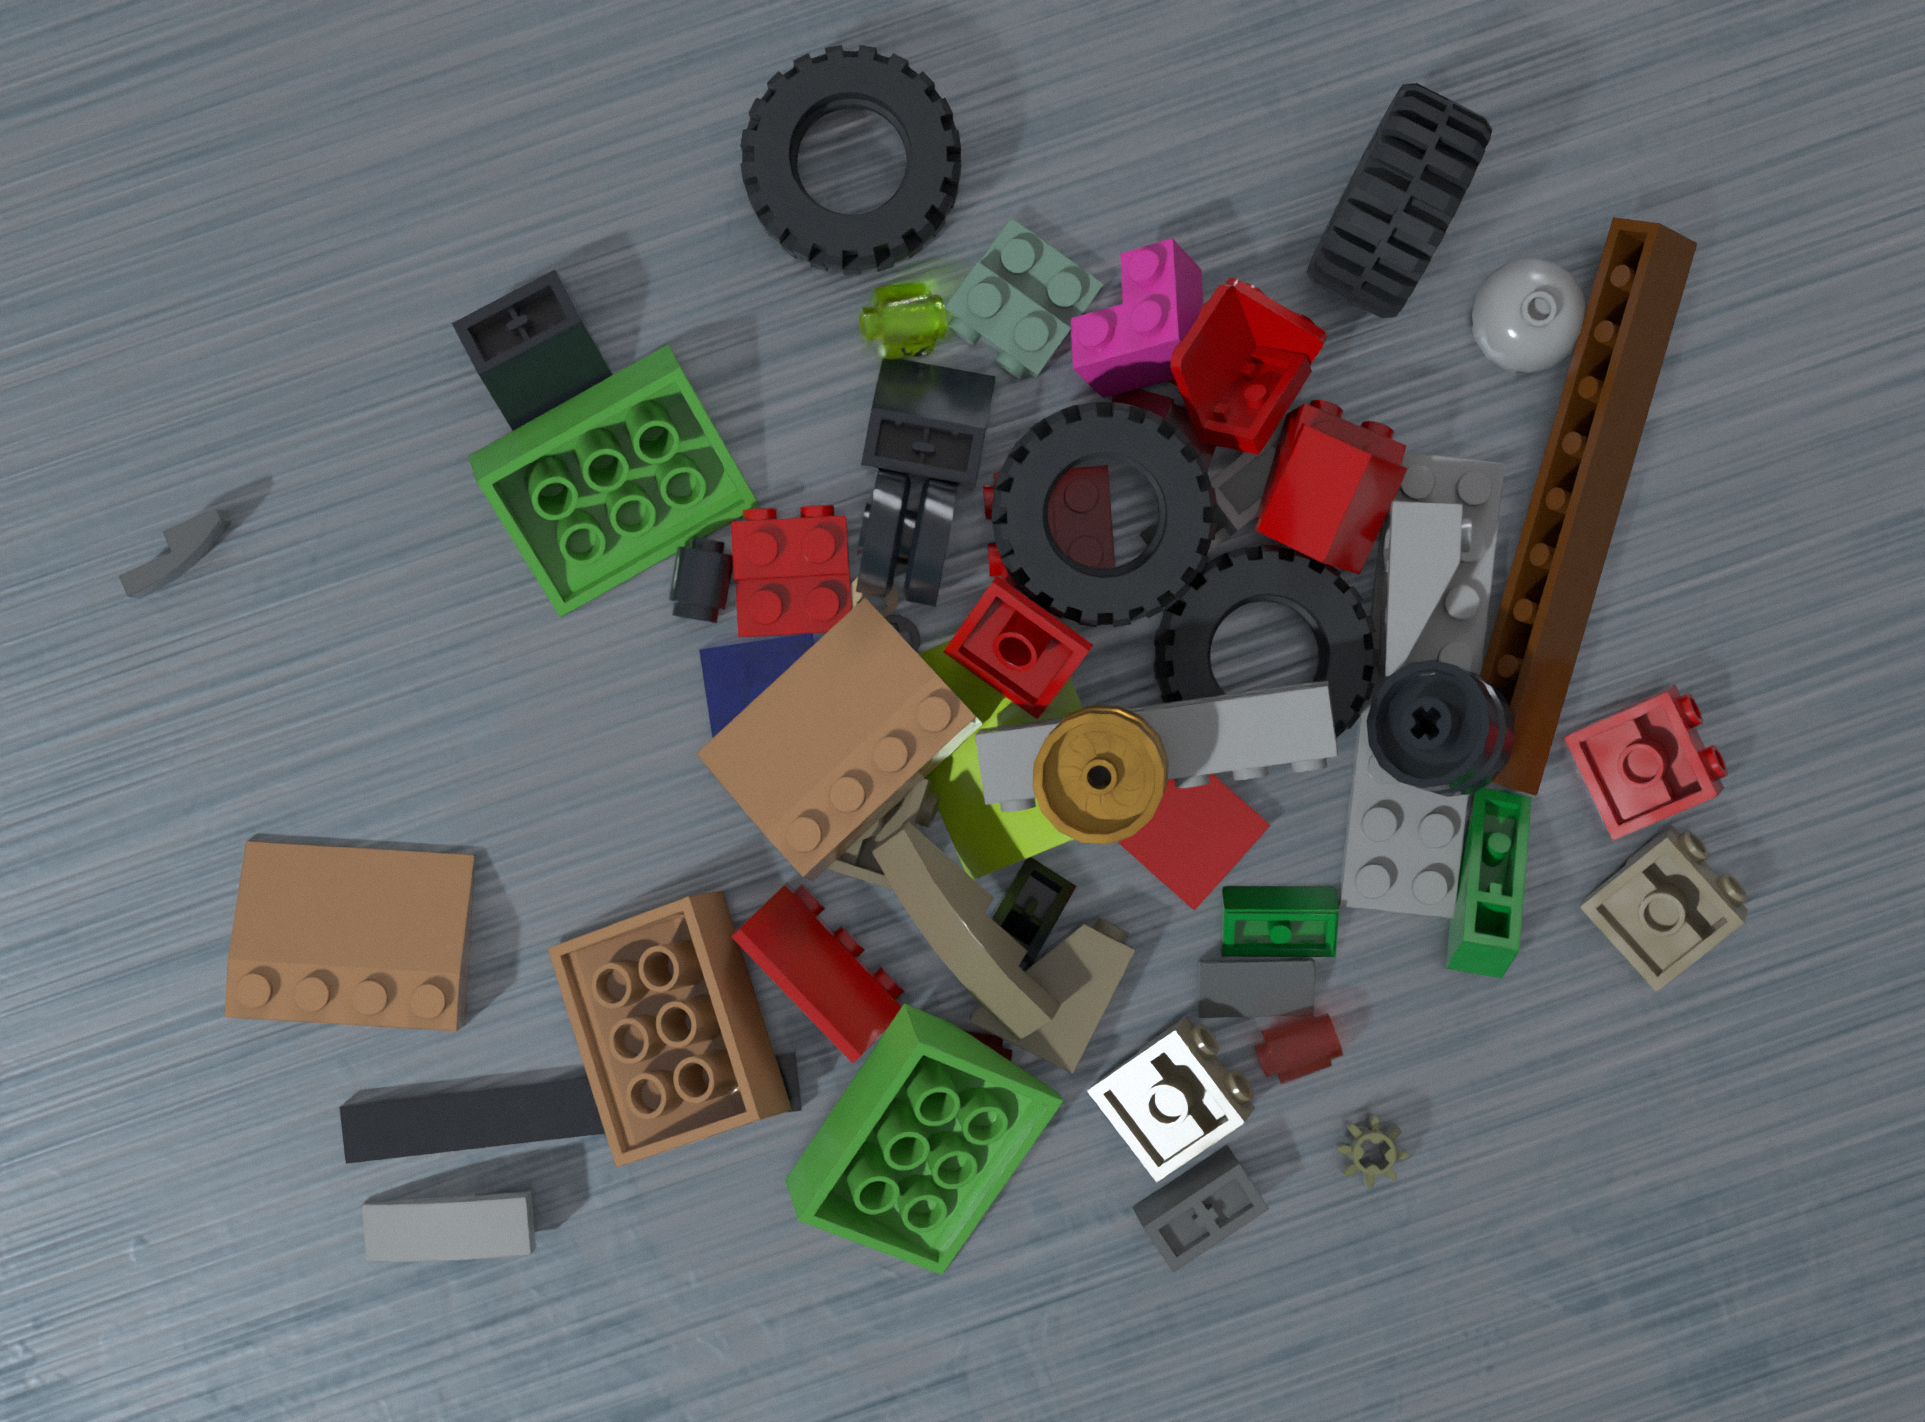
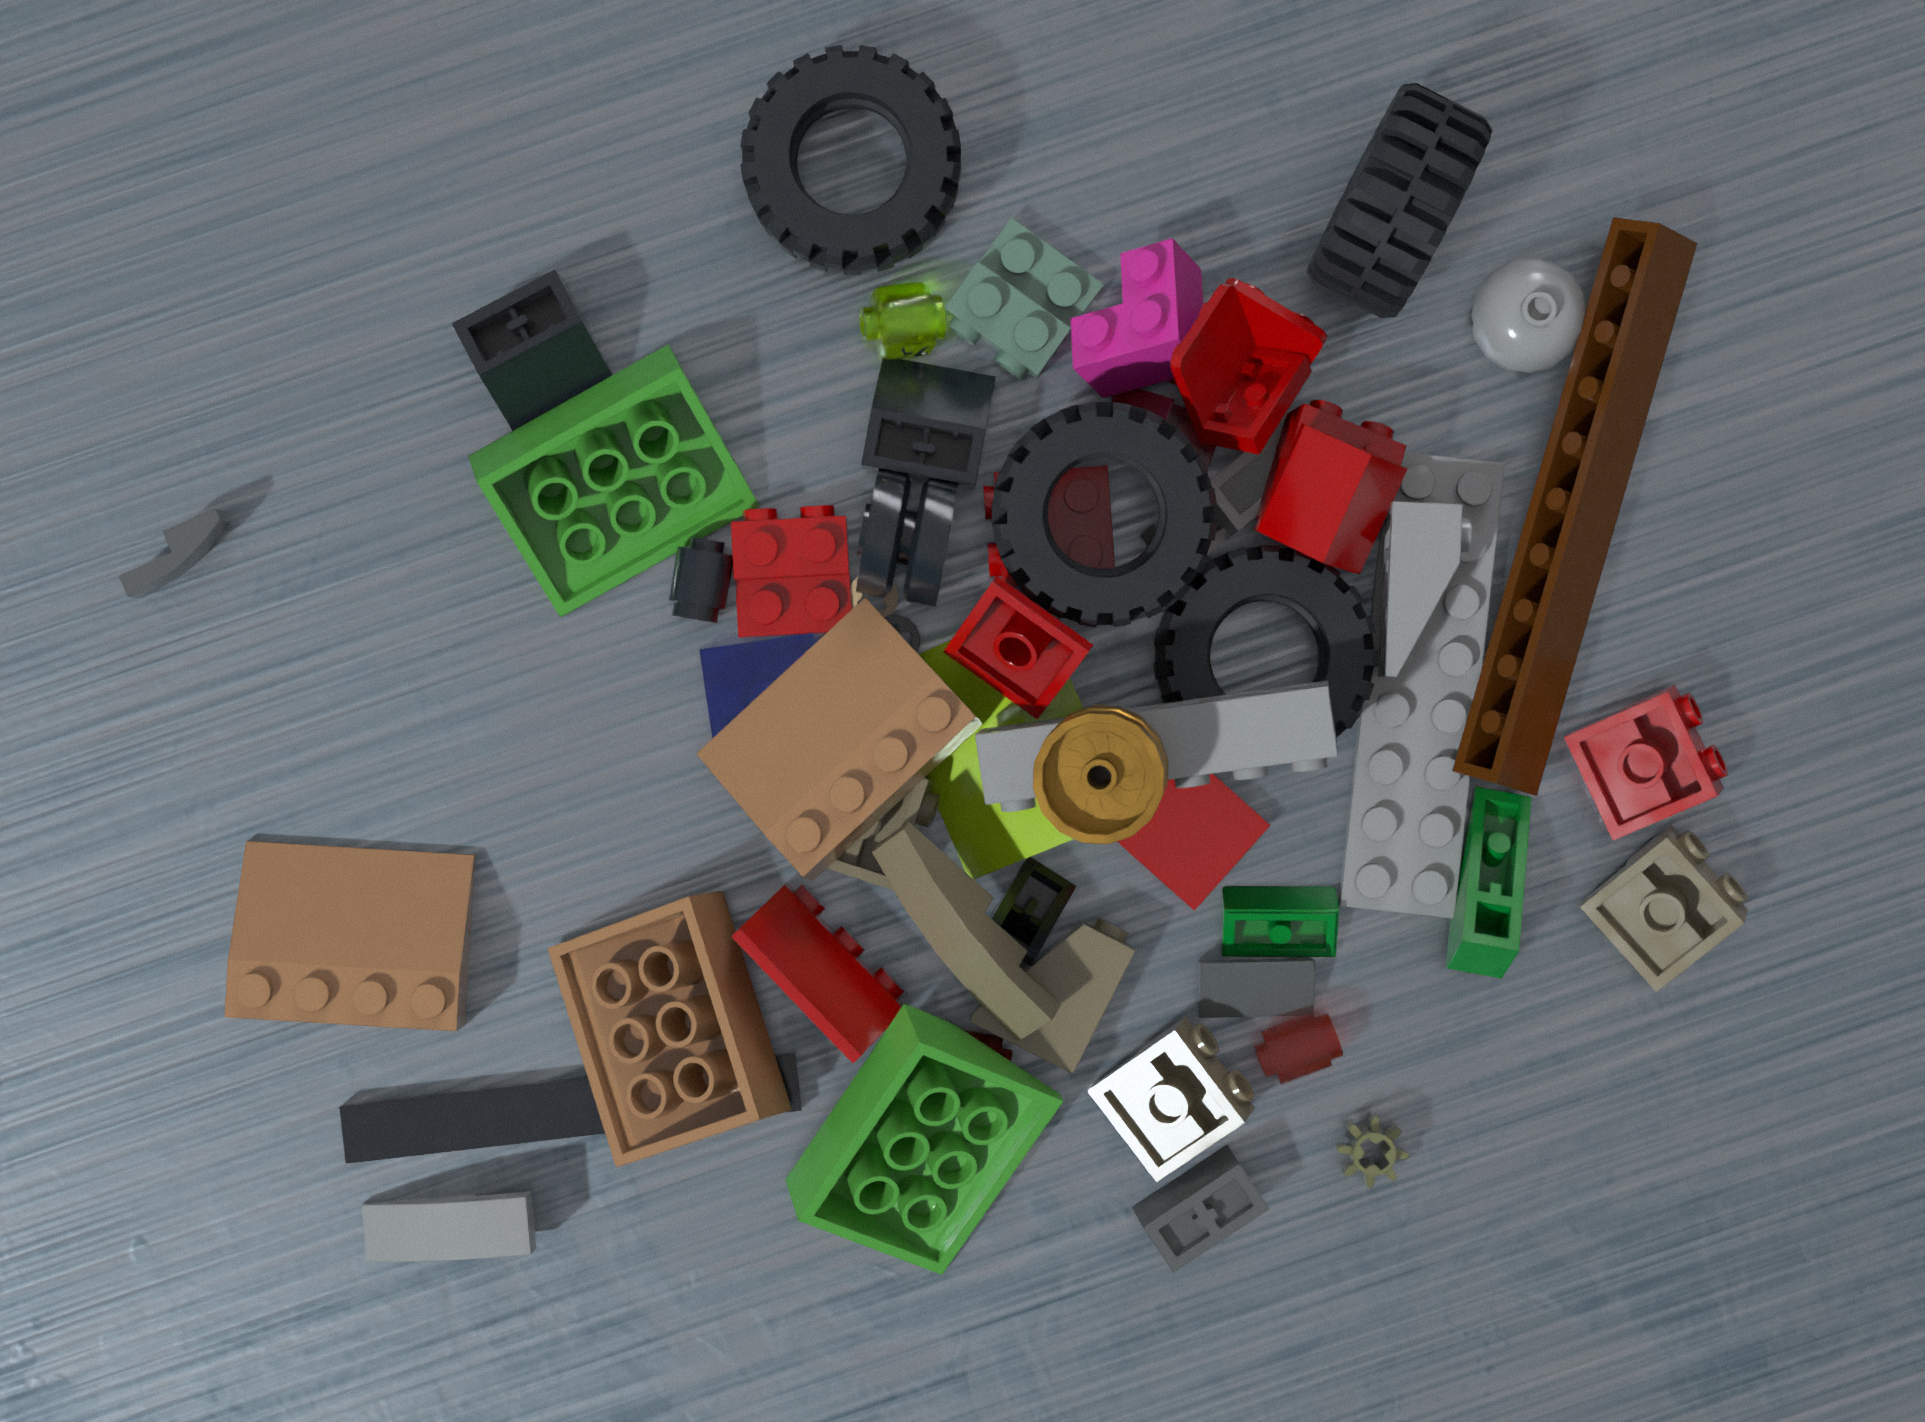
(1440, 697): black wheel -> none

